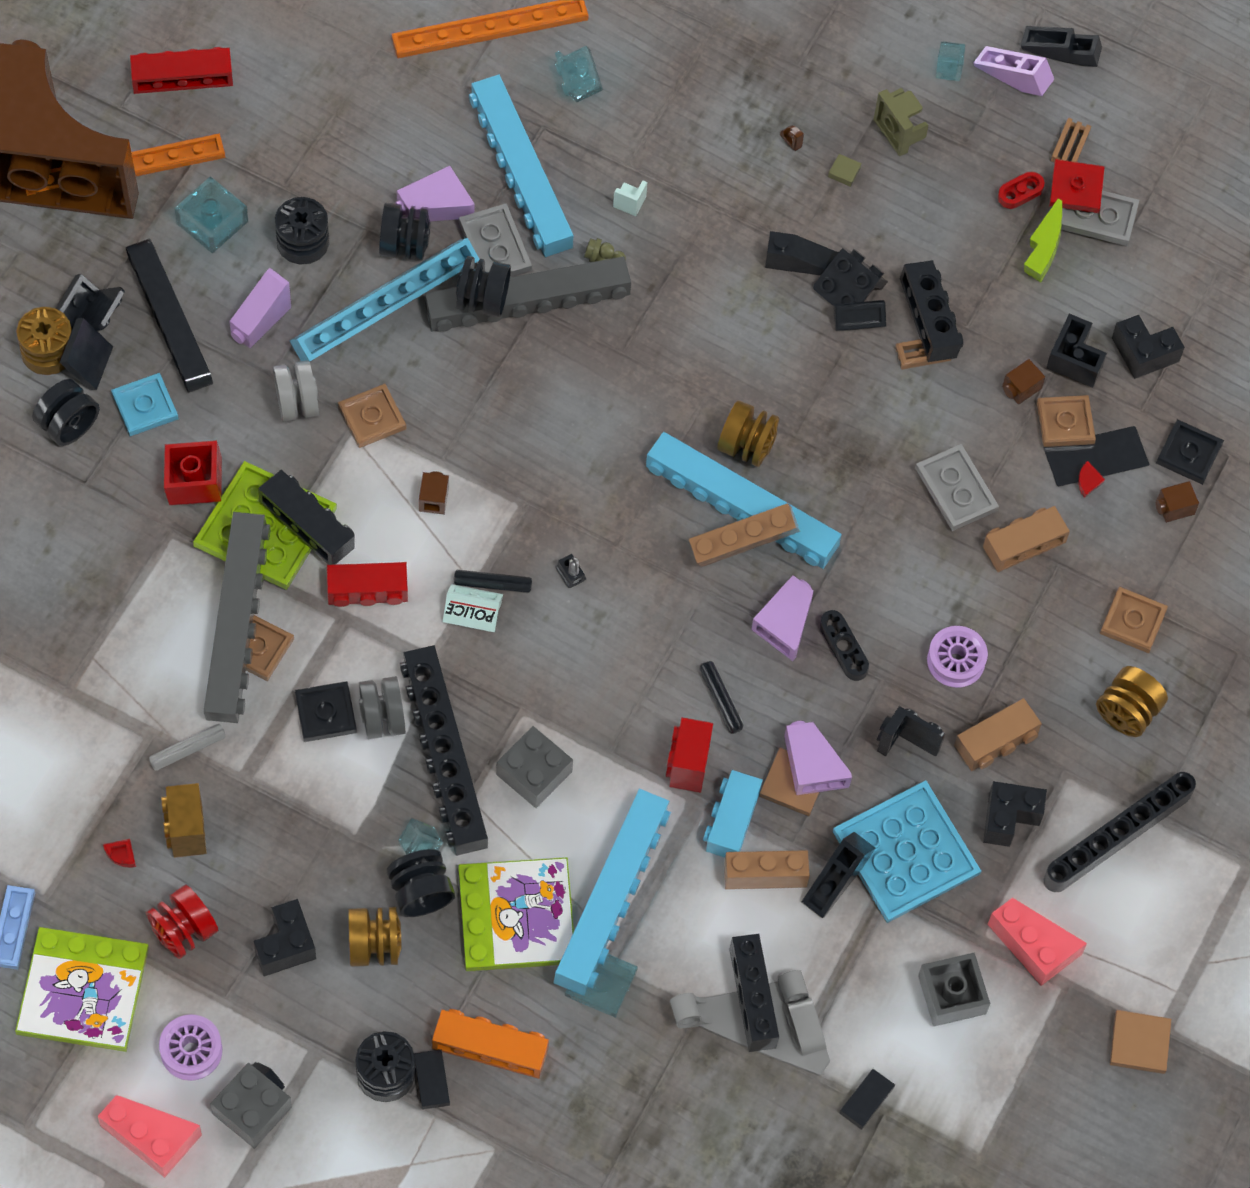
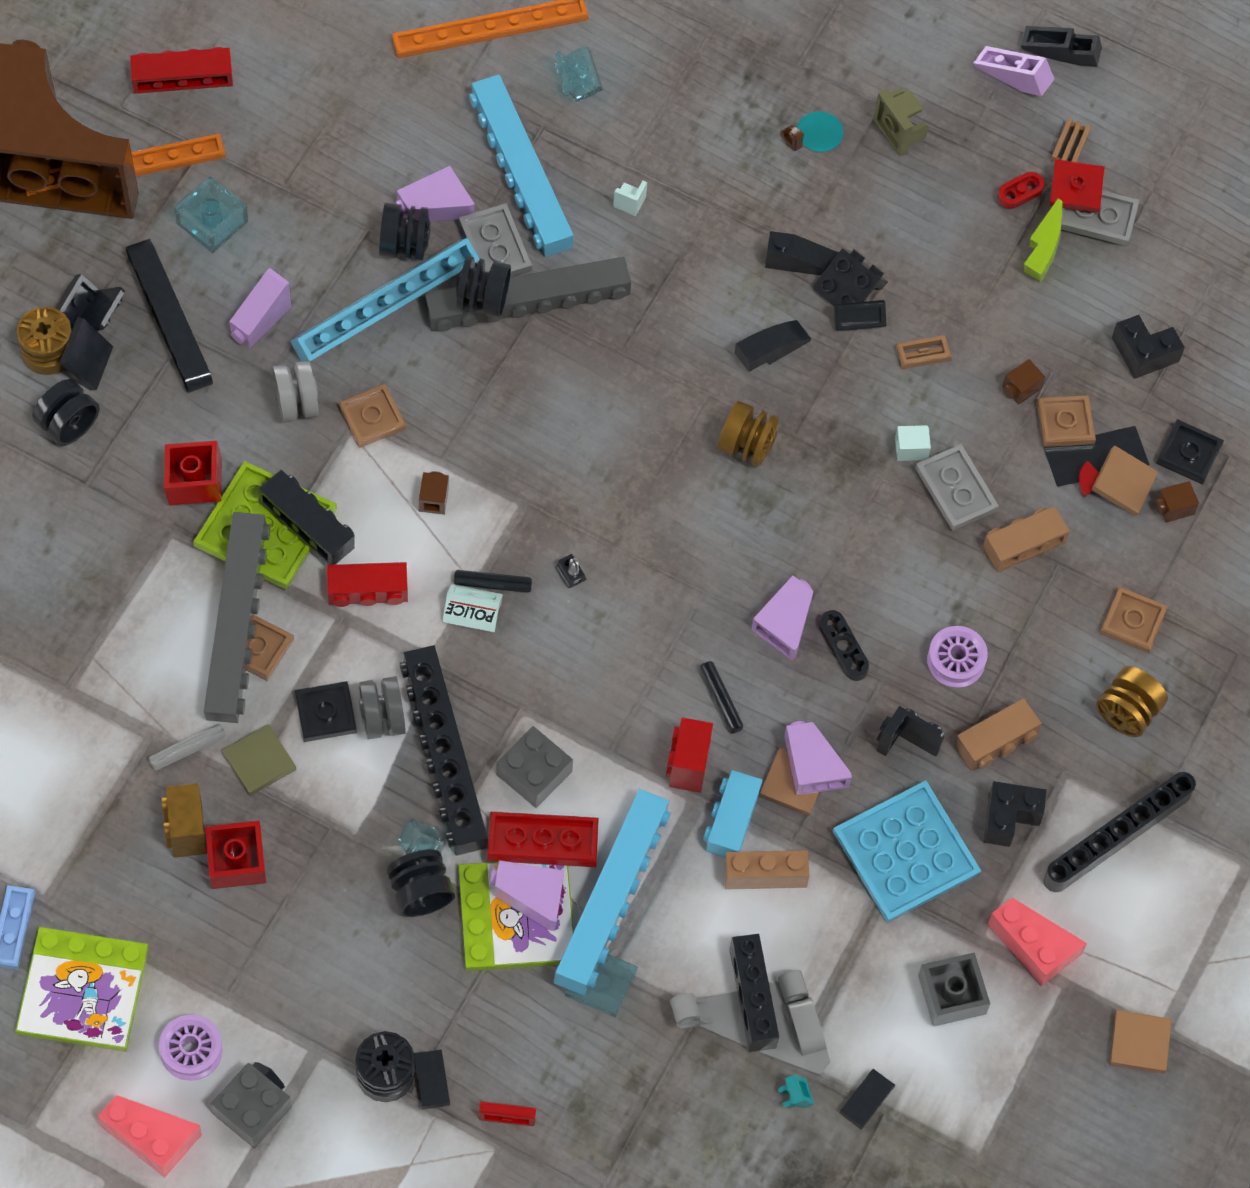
(120, 853): red tile -> none
(144, 404): medium azure tile -> none
(177, 924): red wheel -> none
(235, 854): none -> red brick
(259, 760): none -> olive tile
(290, 945): black brick -> none
(302, 230): black wheel -> none
(373, 936): pearl gold wheel -> none
(490, 1043): orange brick -> none
(507, 1114): none -> red tile
(529, 890): none -> lavender slope
(543, 839): none -> red tile
(597, 252): olive piece -> none
(737, 496): medium azure brick -> none
(744, 535): medium nougat brick -> none
(771, 344): none -> black slope
(799, 1092): none -> teal tile
(821, 131): none -> teal sticker
(838, 873): black slope -> none
(844, 170): olive tile -> none
(912, 443): none -> light aqua panel
(925, 293): black brick -> none
(950, 61): clear light blue panel -> none
(1073, 356): black brick -> none
(1124, 480): none -> medium nougat tile

